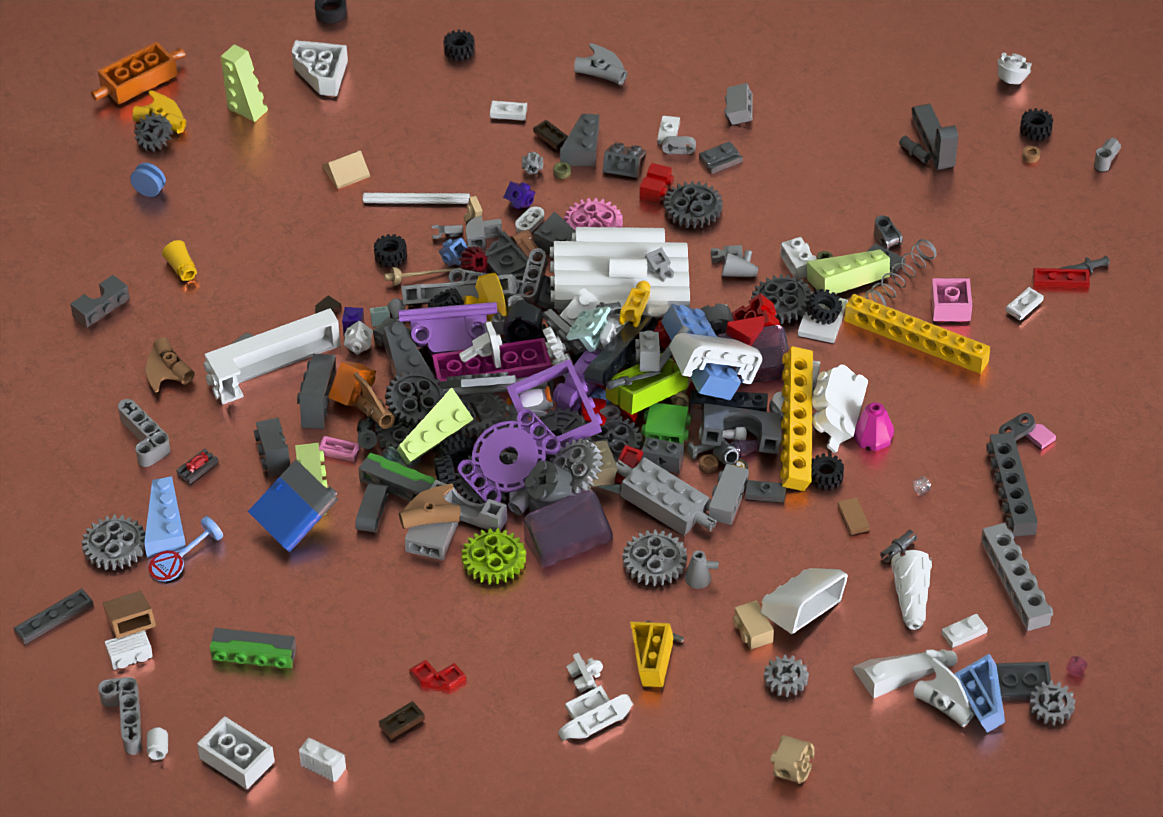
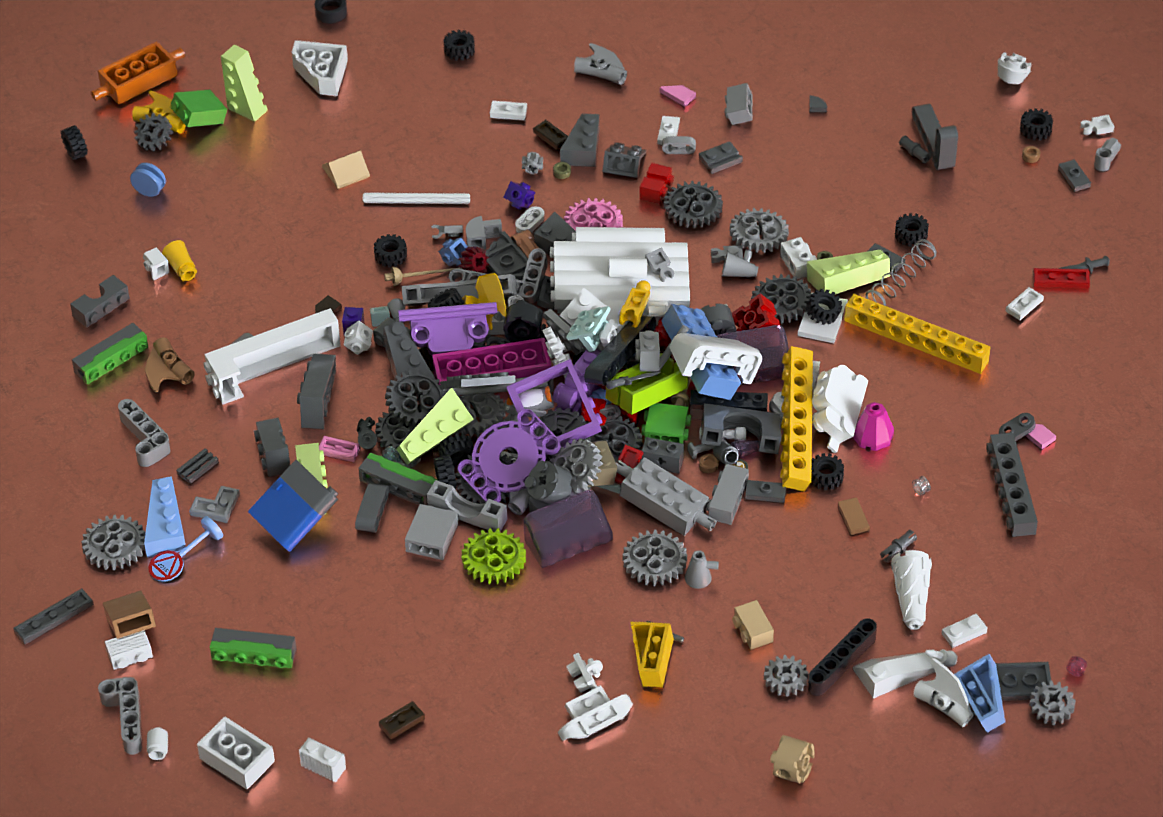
(74, 142): none -> black tyre
(110, 353): none -> bright green piece
(155, 263): none -> white brick
(197, 462): red piece -> none
(198, 108): none -> bright green brick
(217, 509): none -> light grey tile
(346, 387): orange brick -> none
(375, 407): medium nougat pin -> none
(430, 508): medium nougat pin -> none
(445, 679): red tile -> none
(473, 209): tan plate -> none
(485, 345): white piece -> none
(611, 306): dark grey pin -> none
(679, 94): none -> bright pink tile
(746, 231): none -> light grey gear
(746, 329): red slope -> none
(804, 597): white windscreen -> none
(817, 104): none -> dark grey tile
(842, 657): none -> black beam
(886, 232): dark grey piece -> none
(914, 222): none -> black tyre
(951, 299): bright pink brick -> none
(1016, 576): light grey brick -> none
(1074, 175): none -> dark grey plate
(1099, 124): none -> white plate

